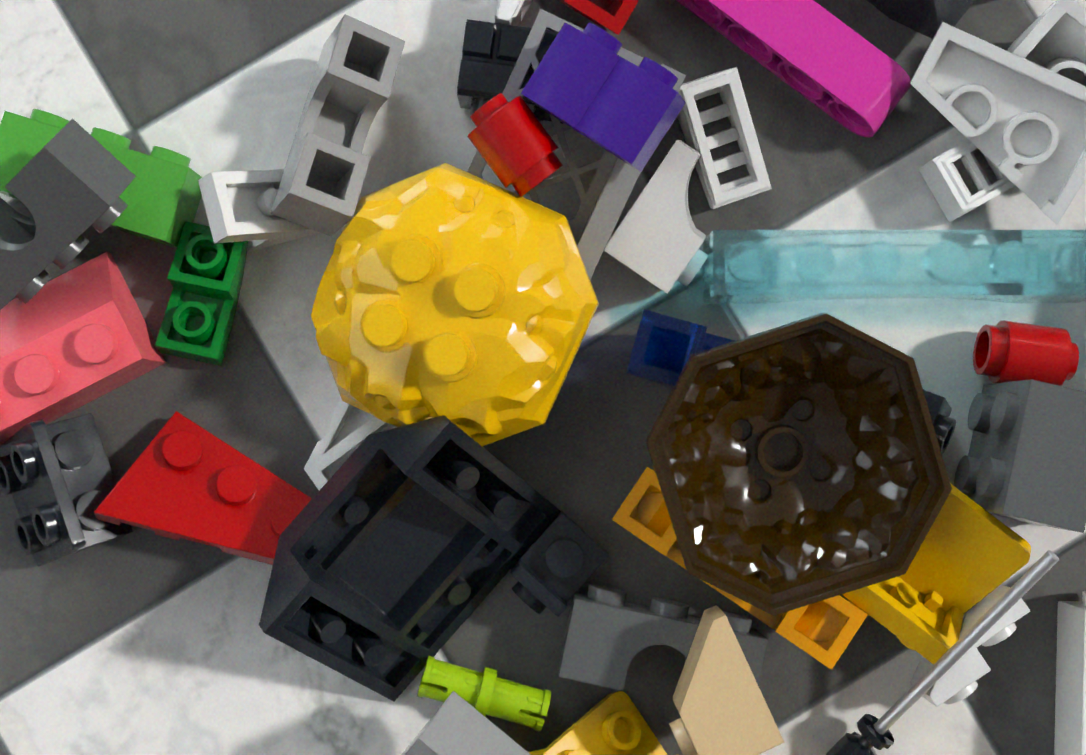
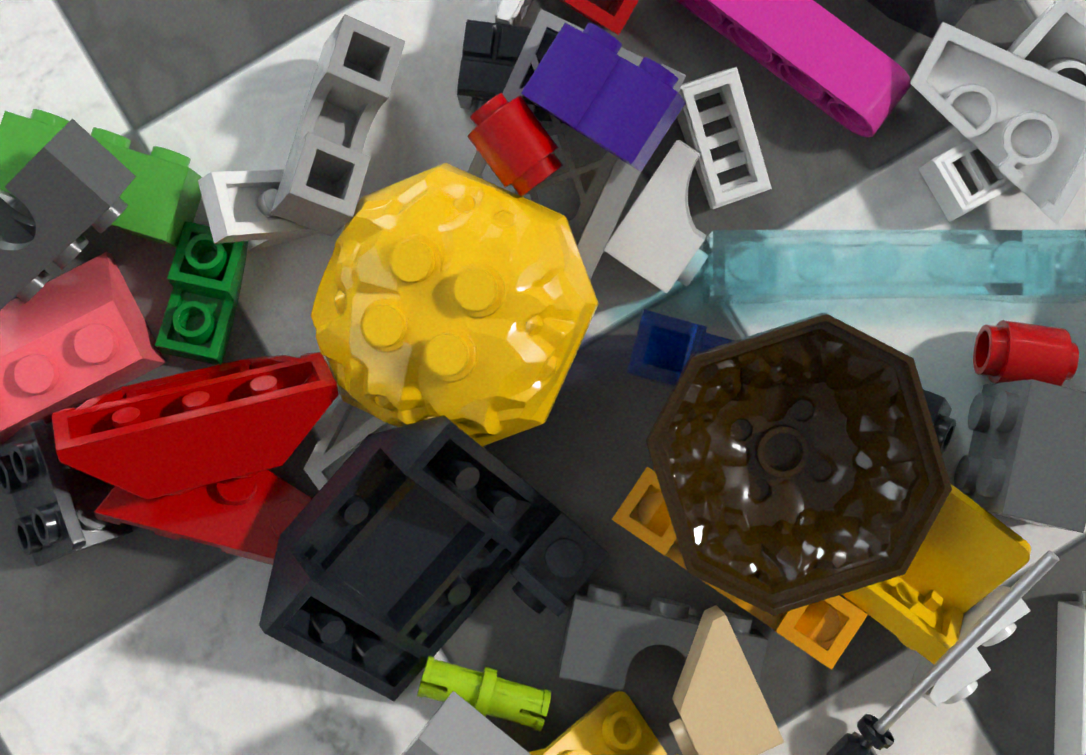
(197, 424): none -> red wedge

